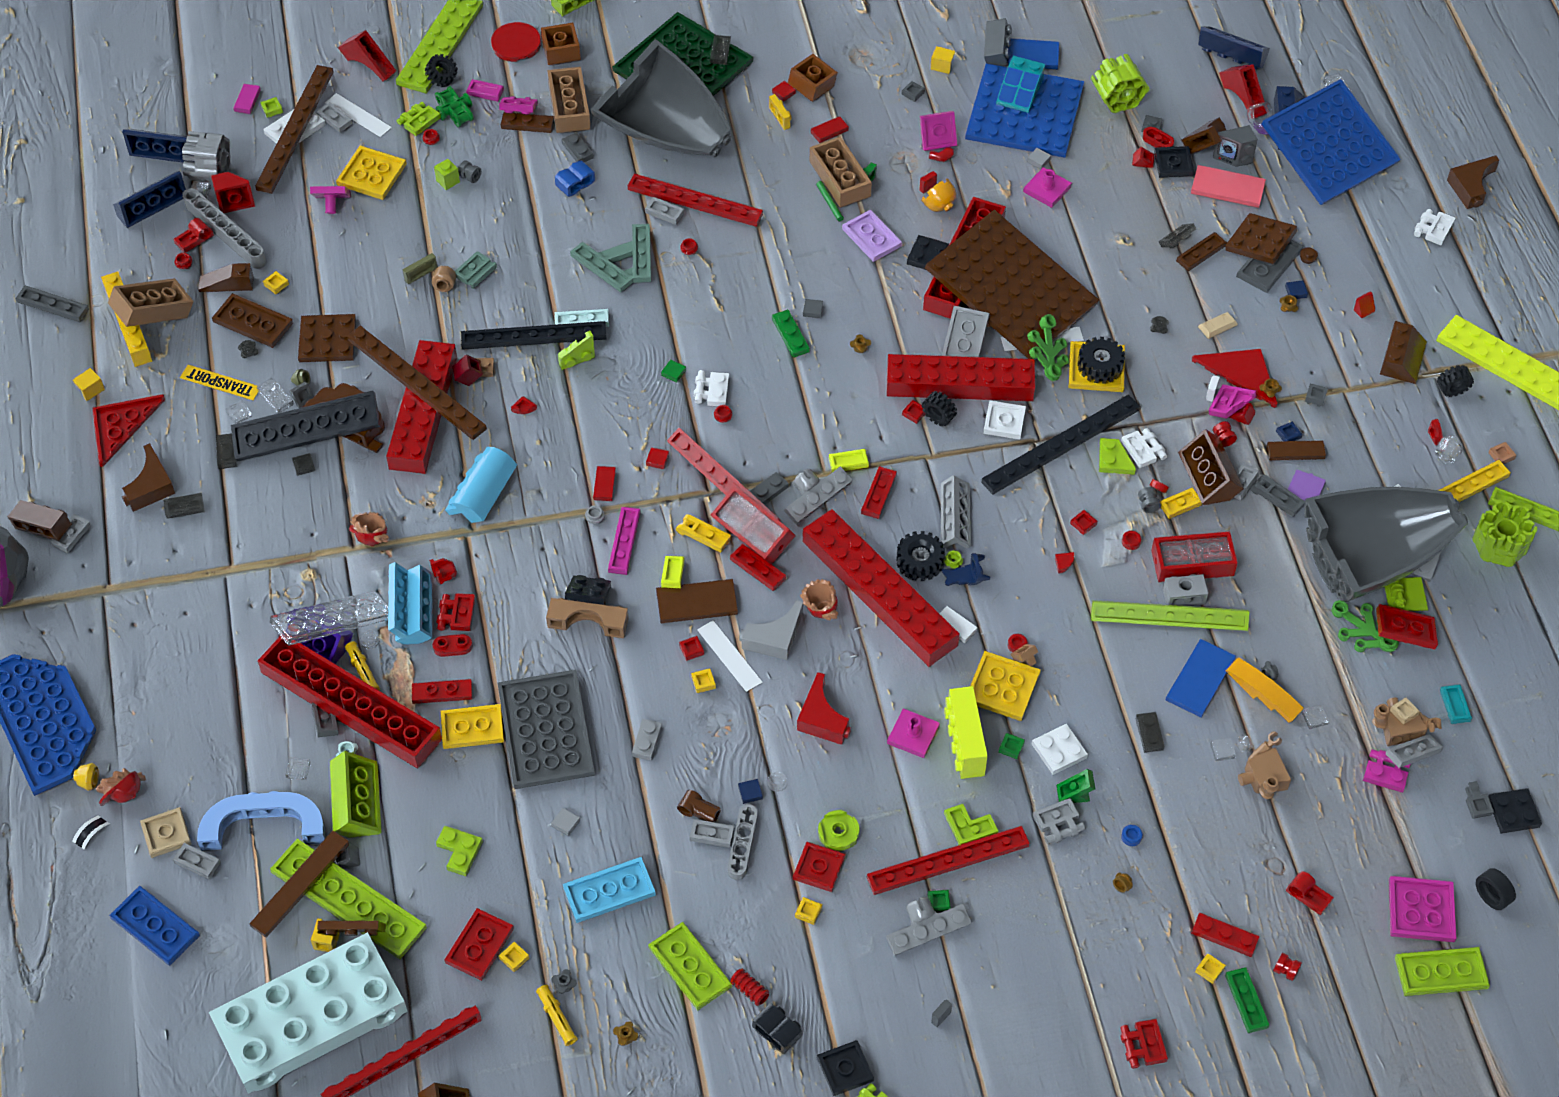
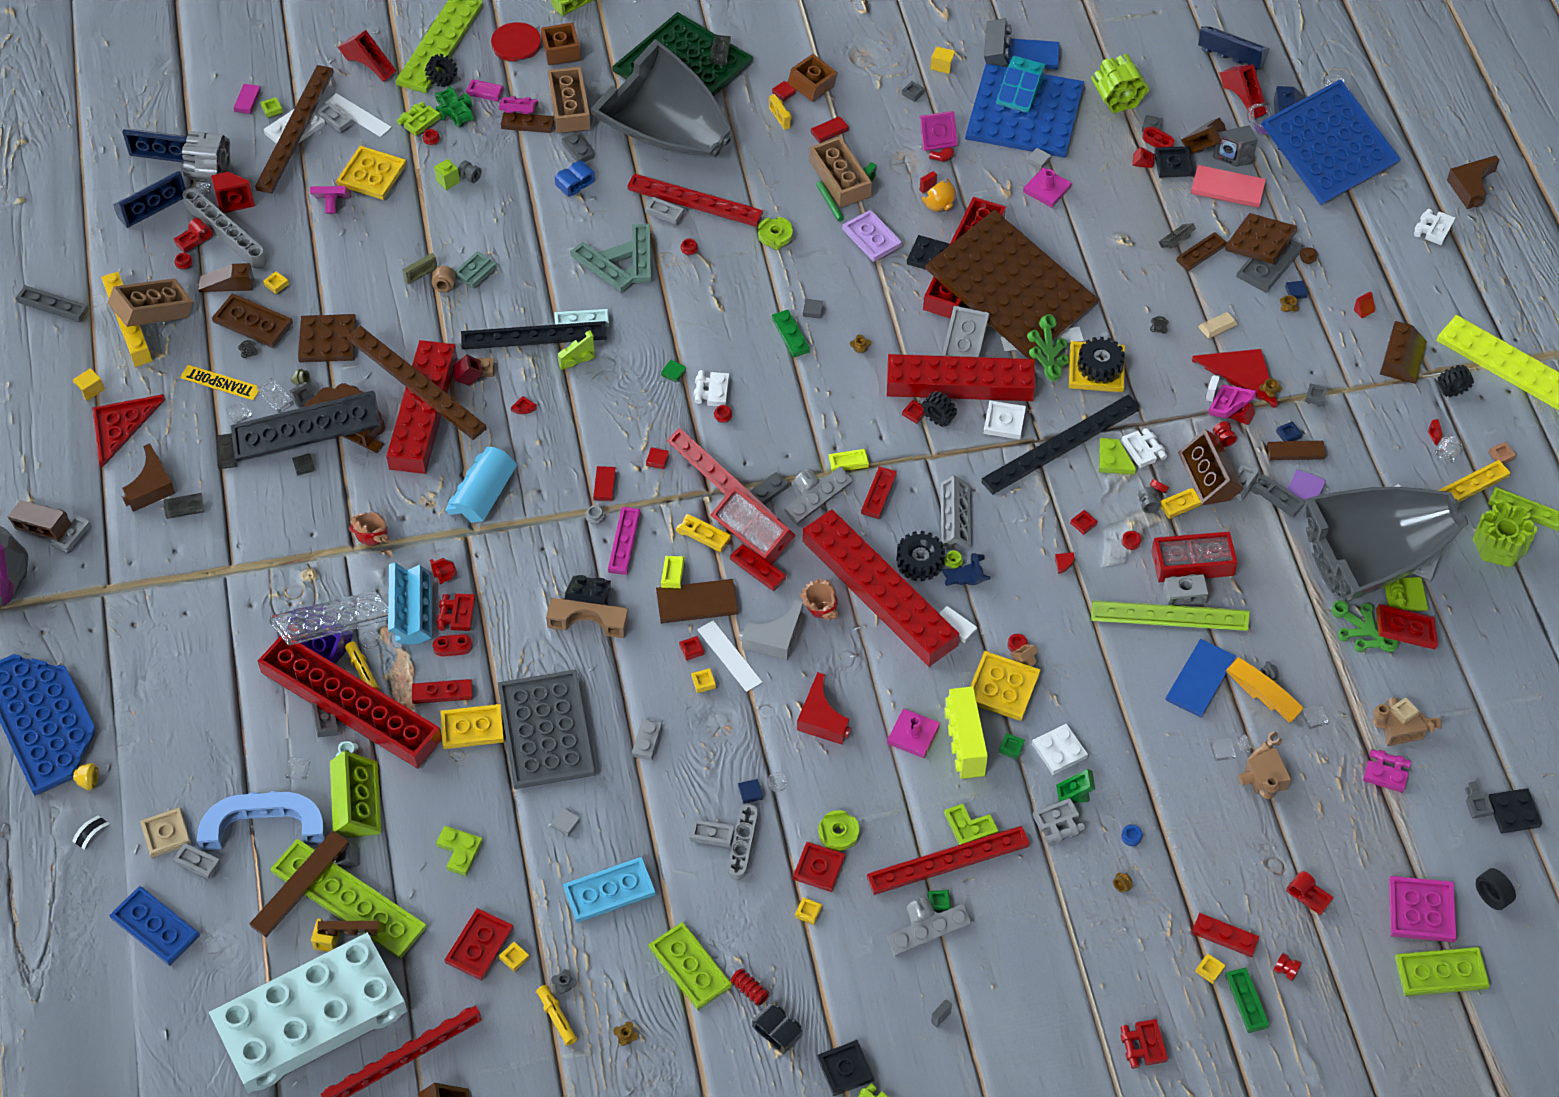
(120, 787): red hair -> none
(694, 805): reddish brown piece -> none
(774, 240): none -> lime plate
(1149, 732): clear smoke plate -> none
(1414, 750): light grey plate -> none
(1455, 704): teal tile -> none

